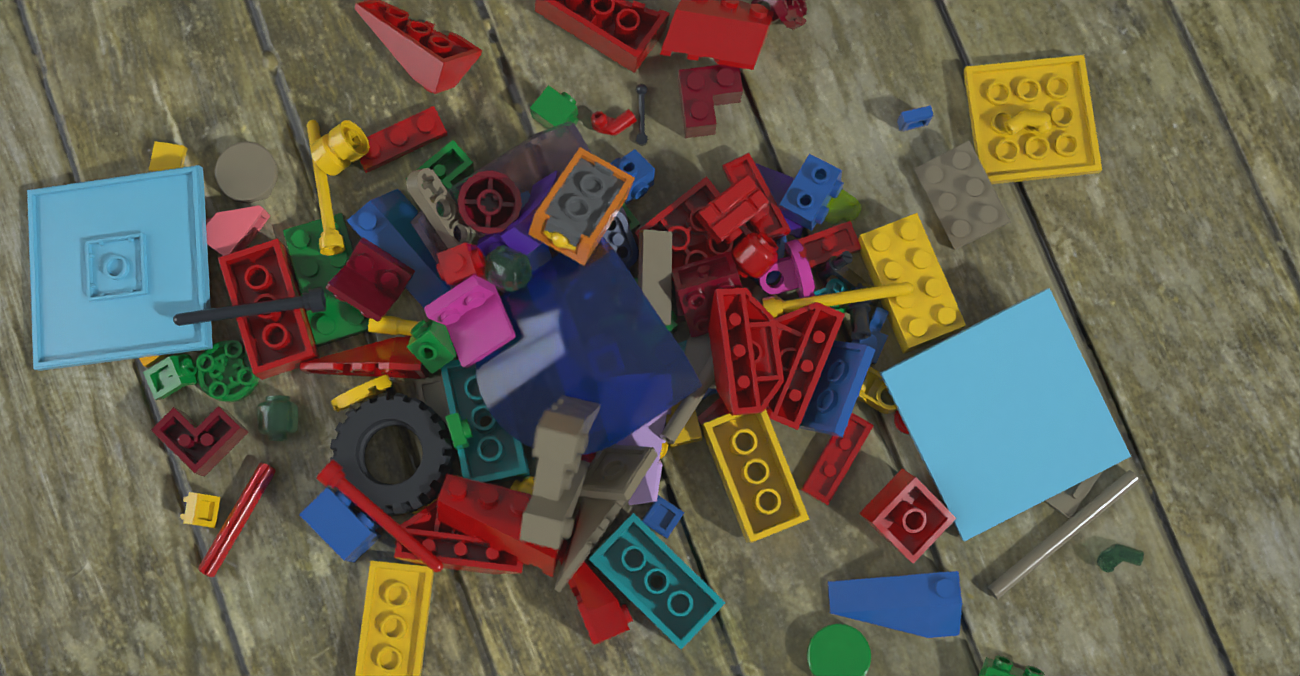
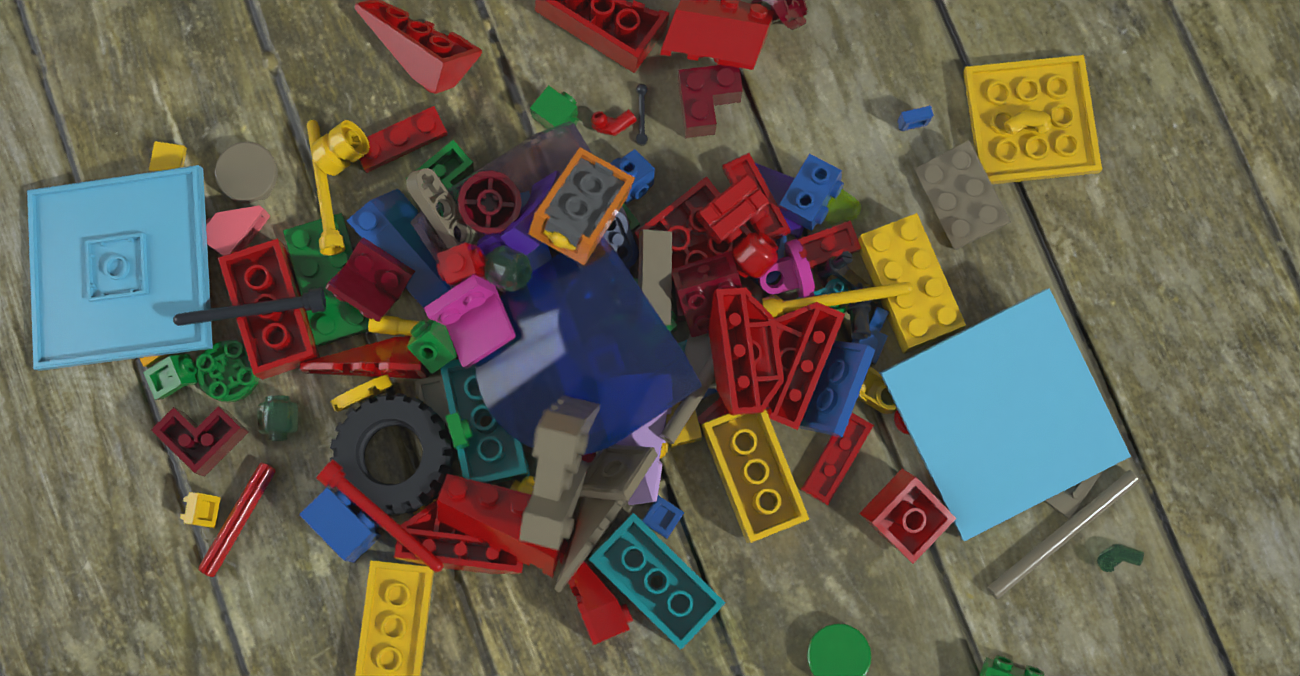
(912, 604): blue wedge -> none

